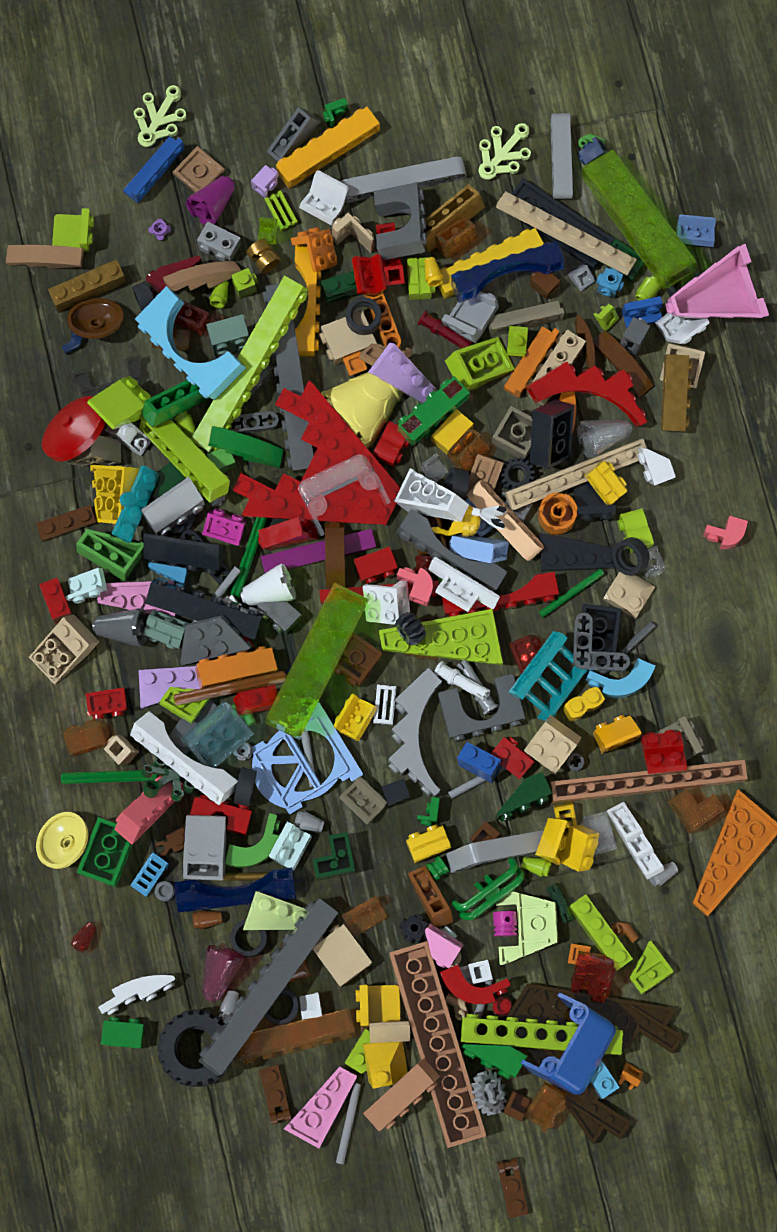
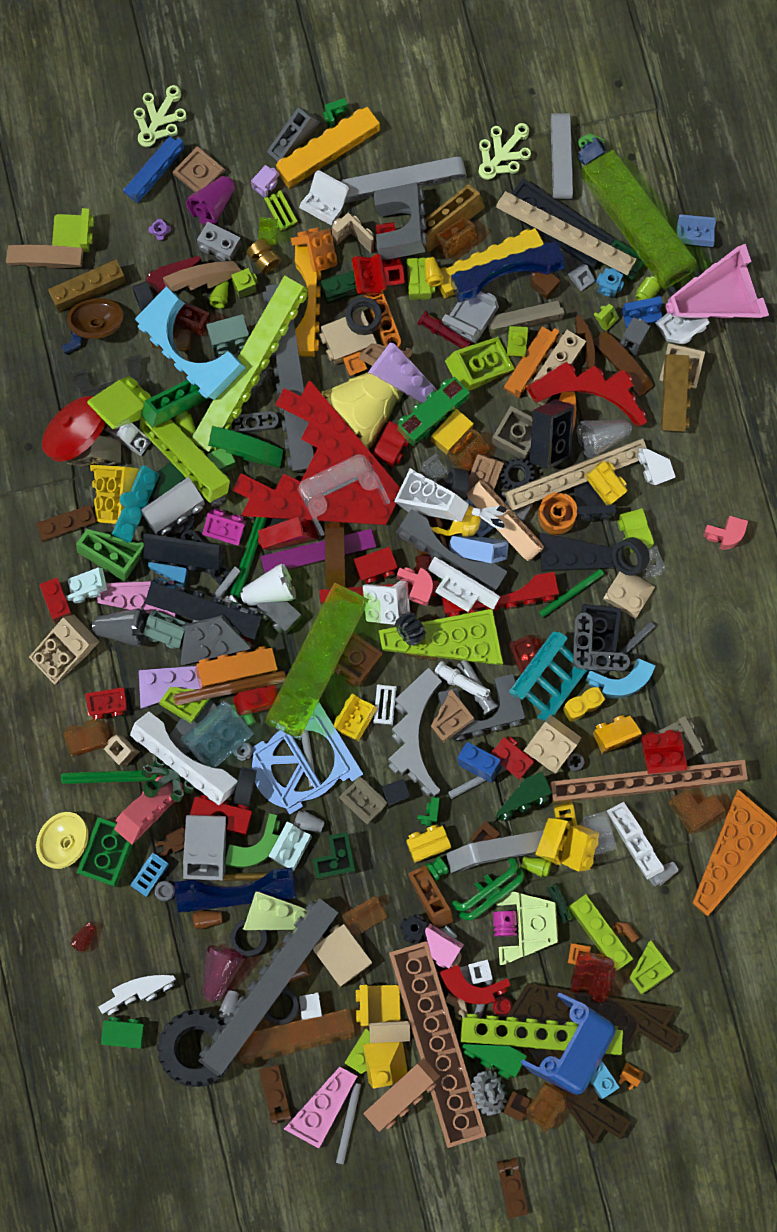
(451, 718): none -> medium nougat wing

